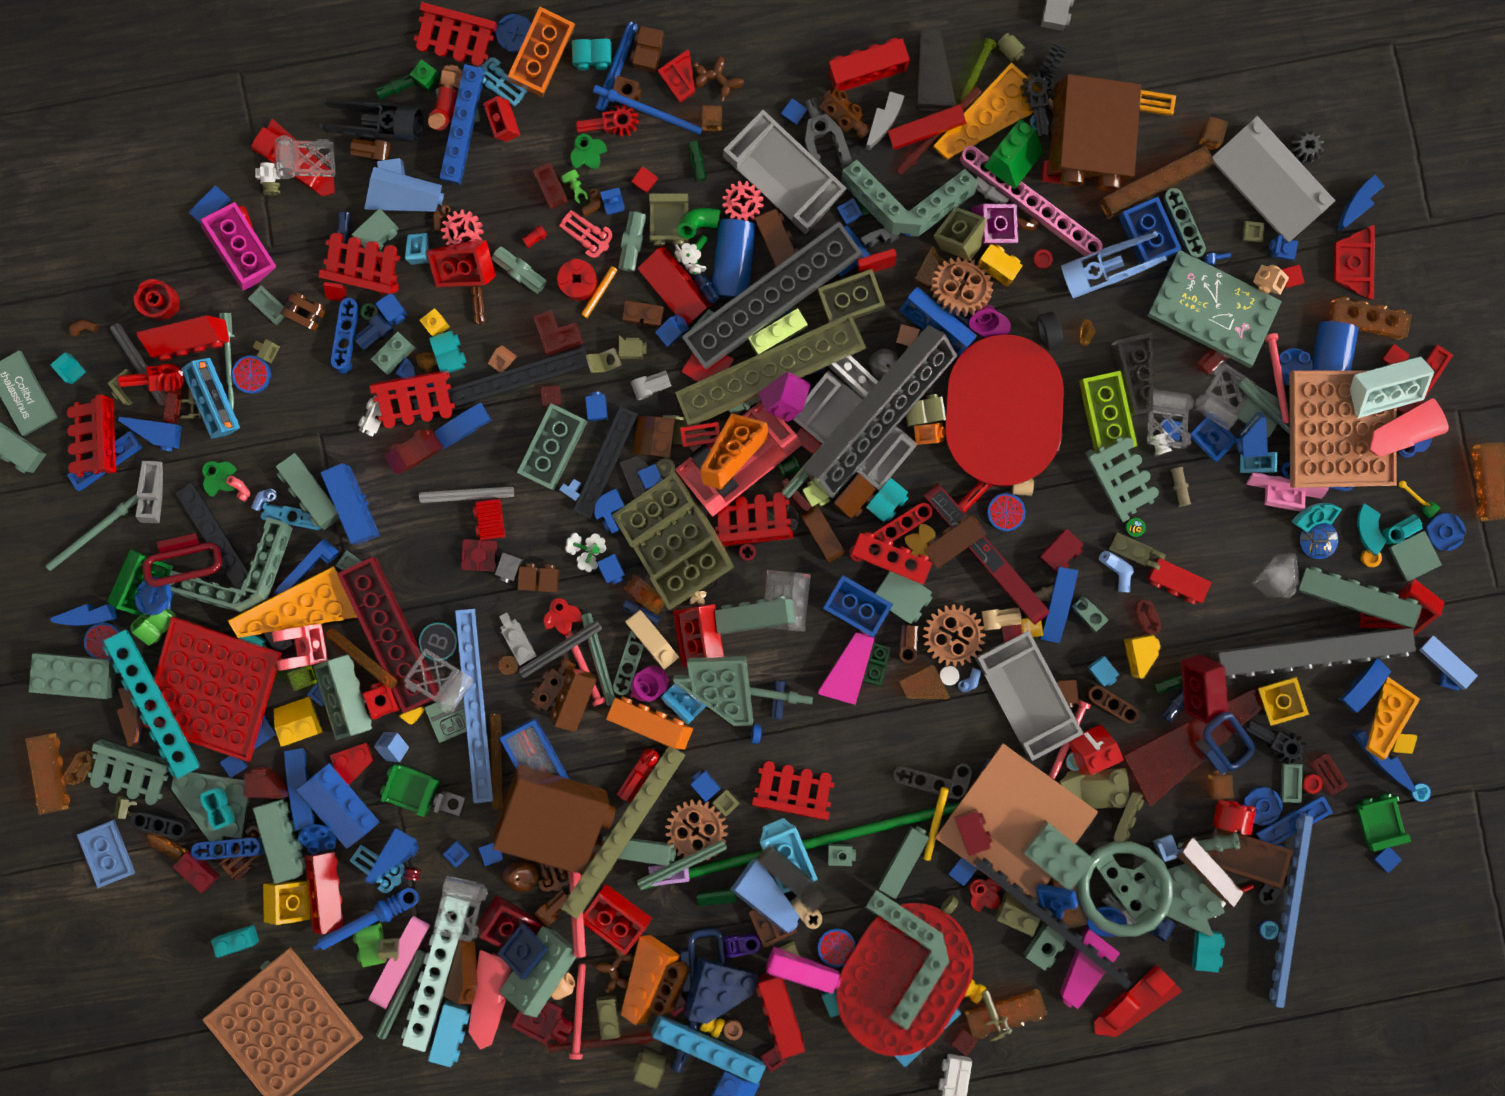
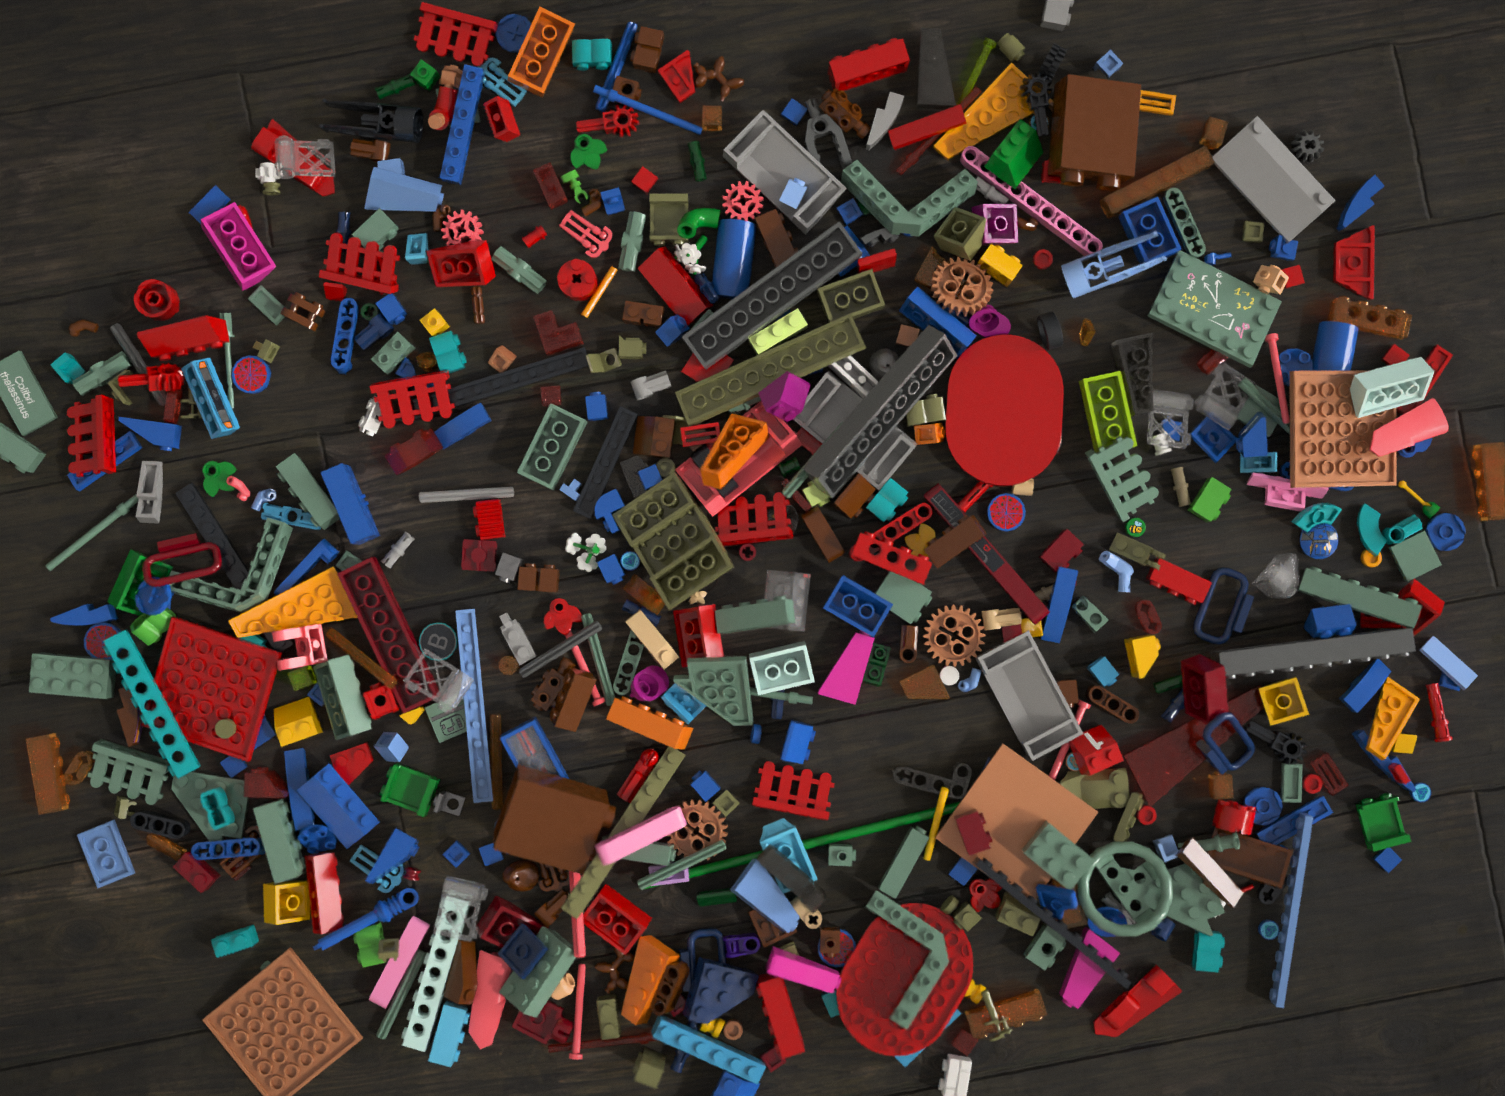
(101, 373): none -> sand green piece
(225, 728): none -> olive tile
(397, 549): none -> light grey pin
(630, 561): none -> tile
(640, 835): none -> bright pink beam
(781, 667): none -> light aqua slope
(793, 192): none -> light blue brick
(797, 742): none -> blue slope
(827, 934): none -> reddish brown brick
(966, 916): none -> olive brick
(1108, 64): none -> medium blue panel
(1146, 815): none -> red tile
(1209, 500): none -> bright green brick
(1239, 611): none -> dark blue bar
(1330, 621): none -> blue slope
(1399, 773): none -> red tile
(1439, 721): none -> red pin

